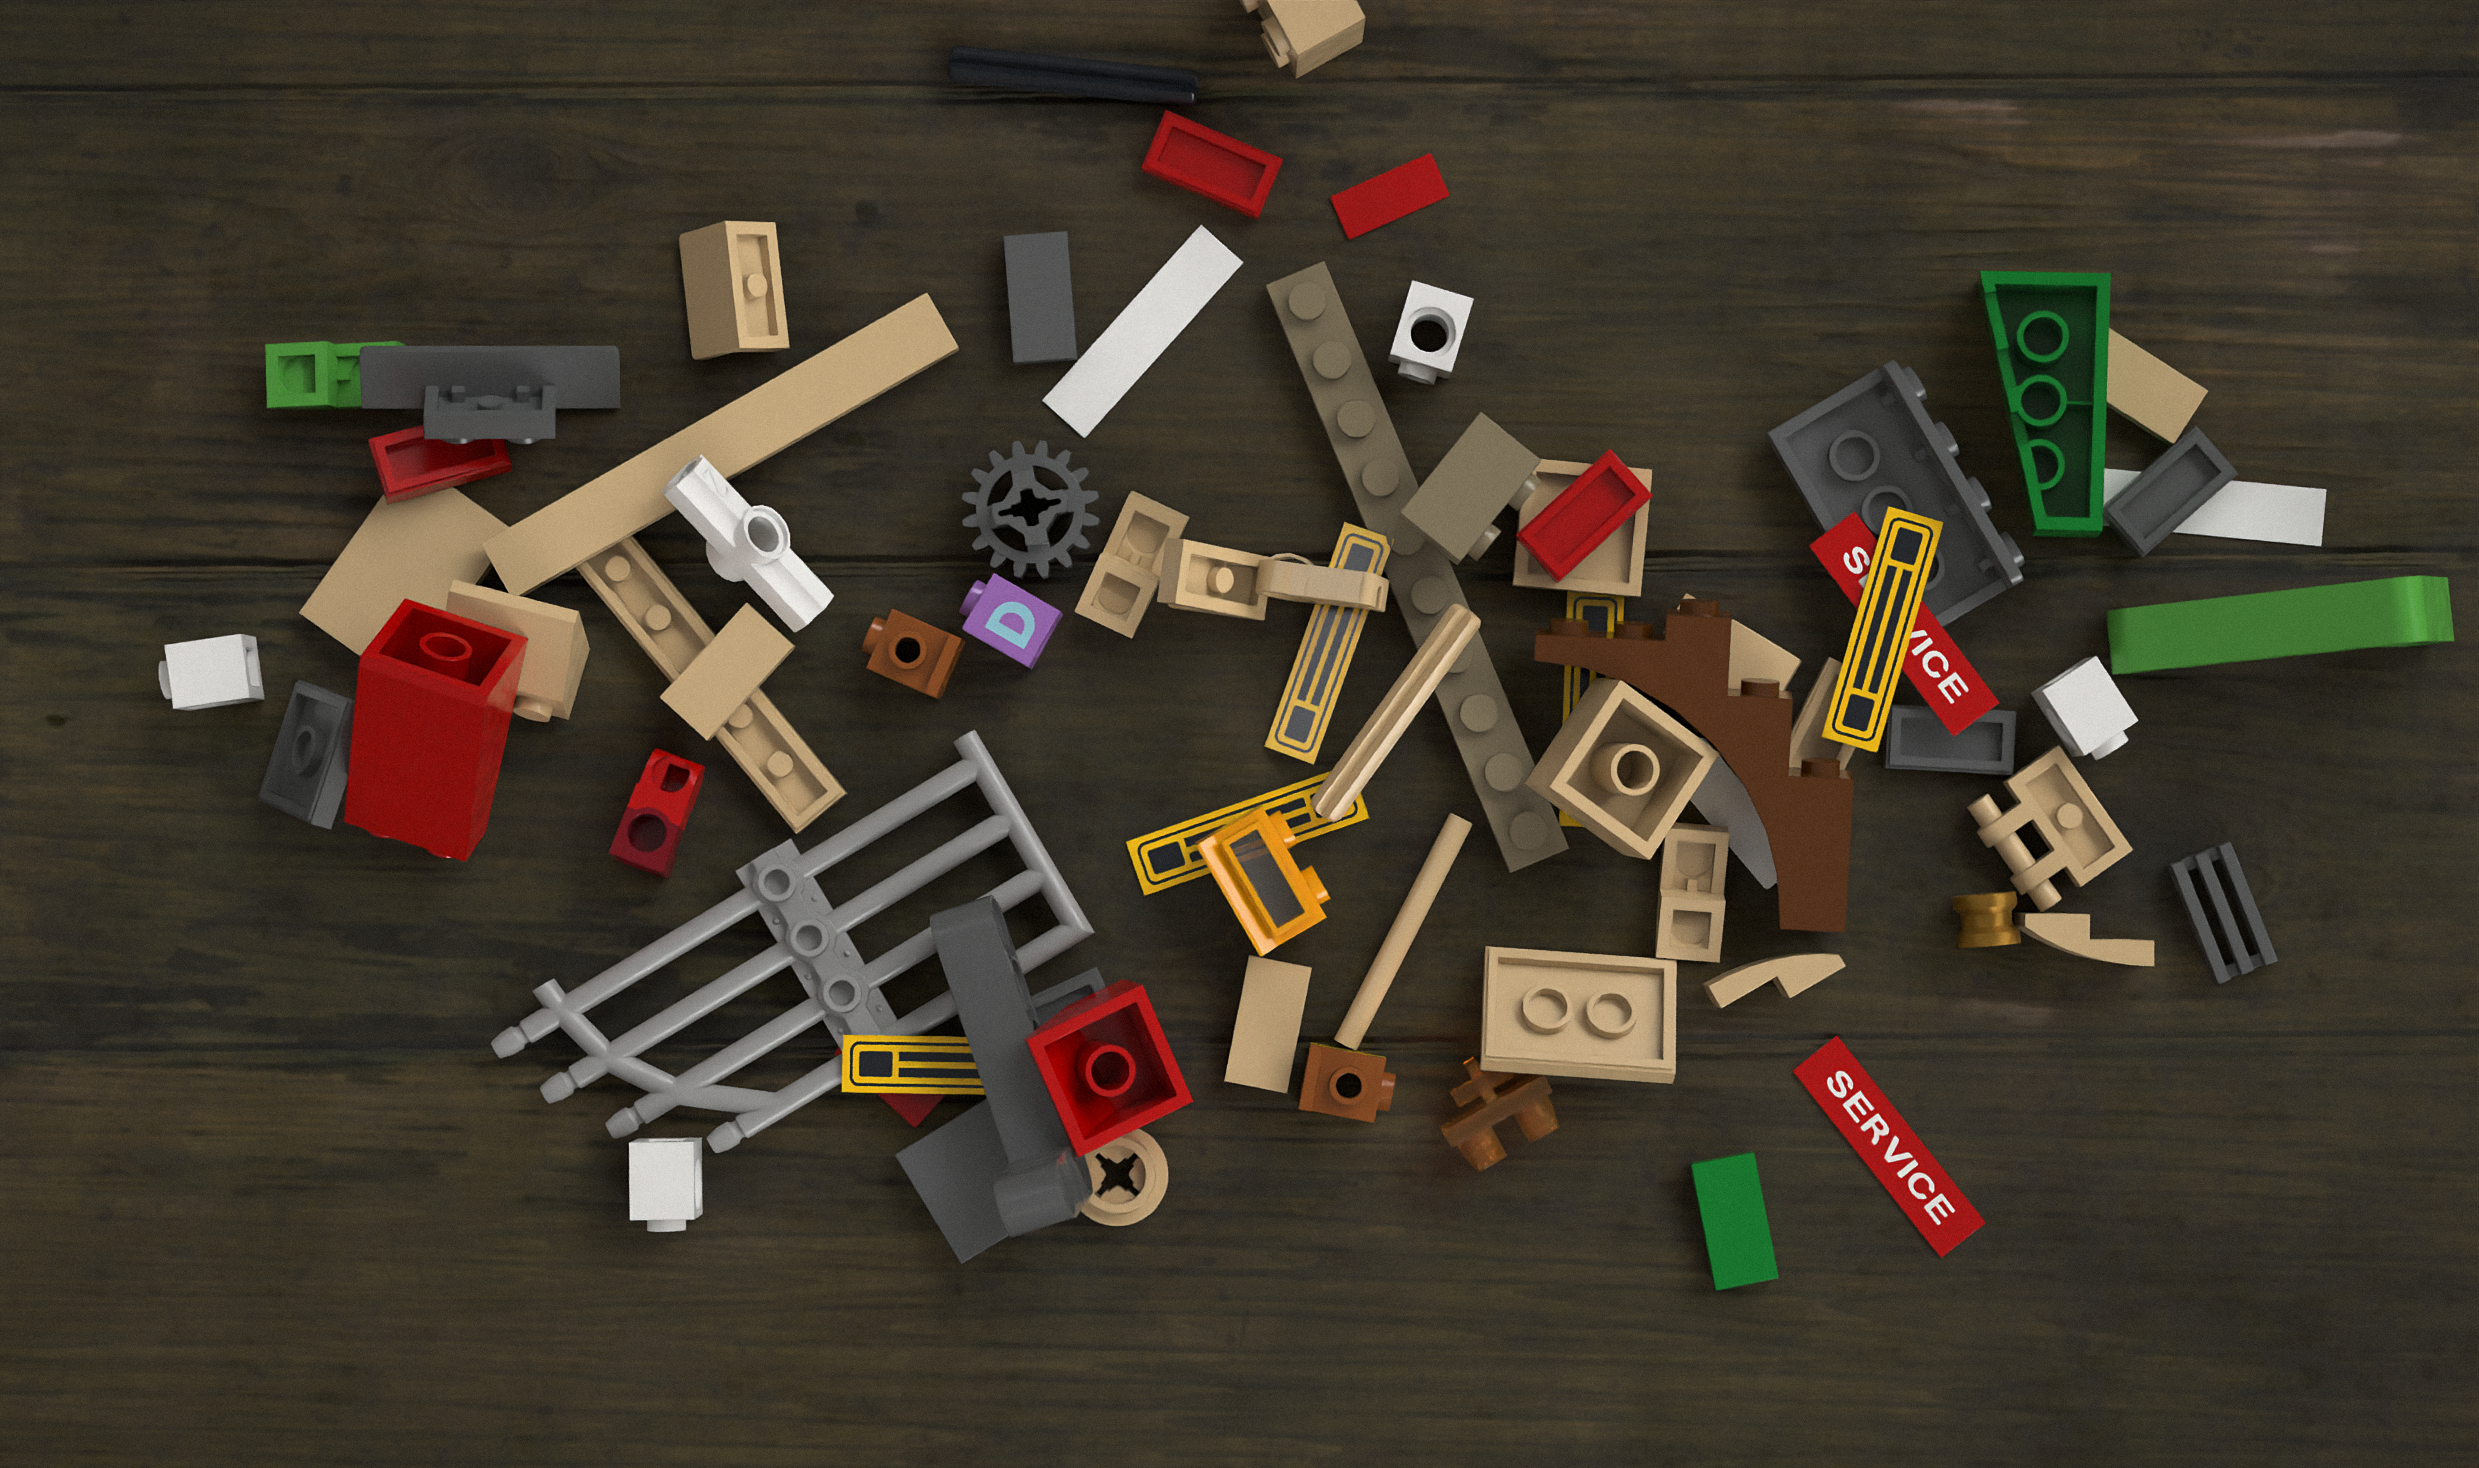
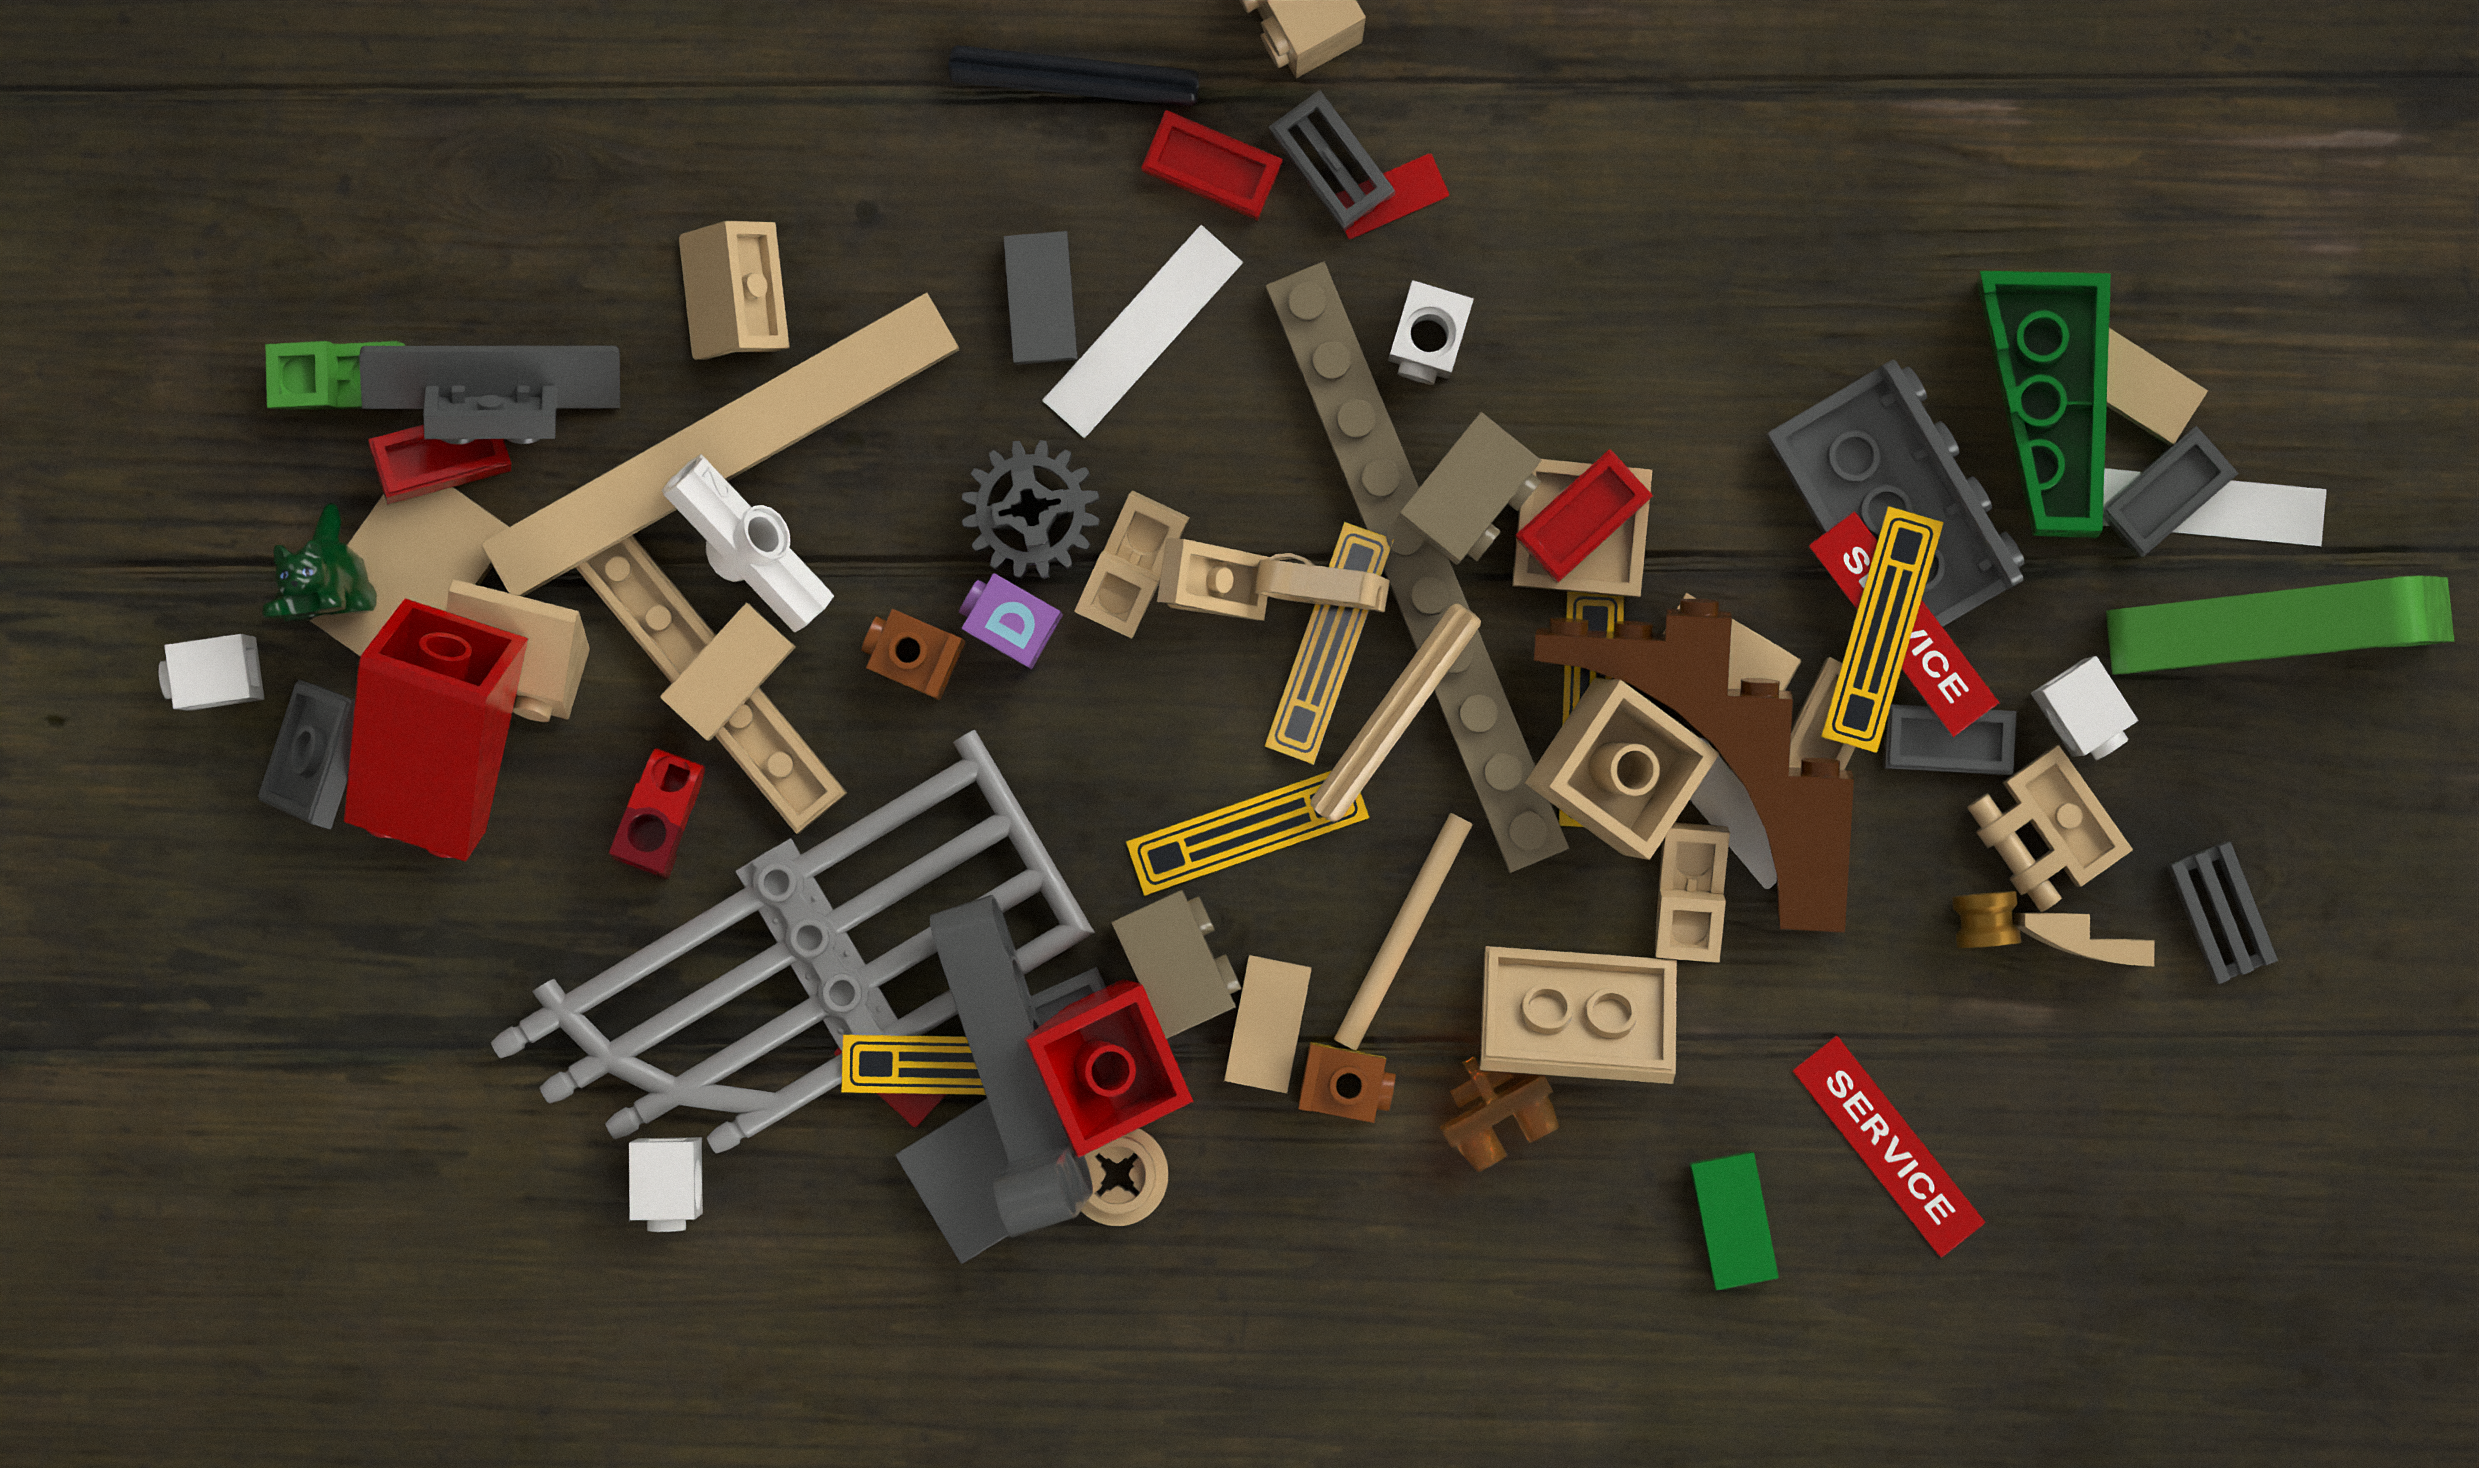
(320, 576): none -> dark green animal
(1175, 962): none -> dark tan brick
(1262, 878): light orange window -> none
(1363, 203): none -> dark grey tile
(1789, 972): tan slope -> none

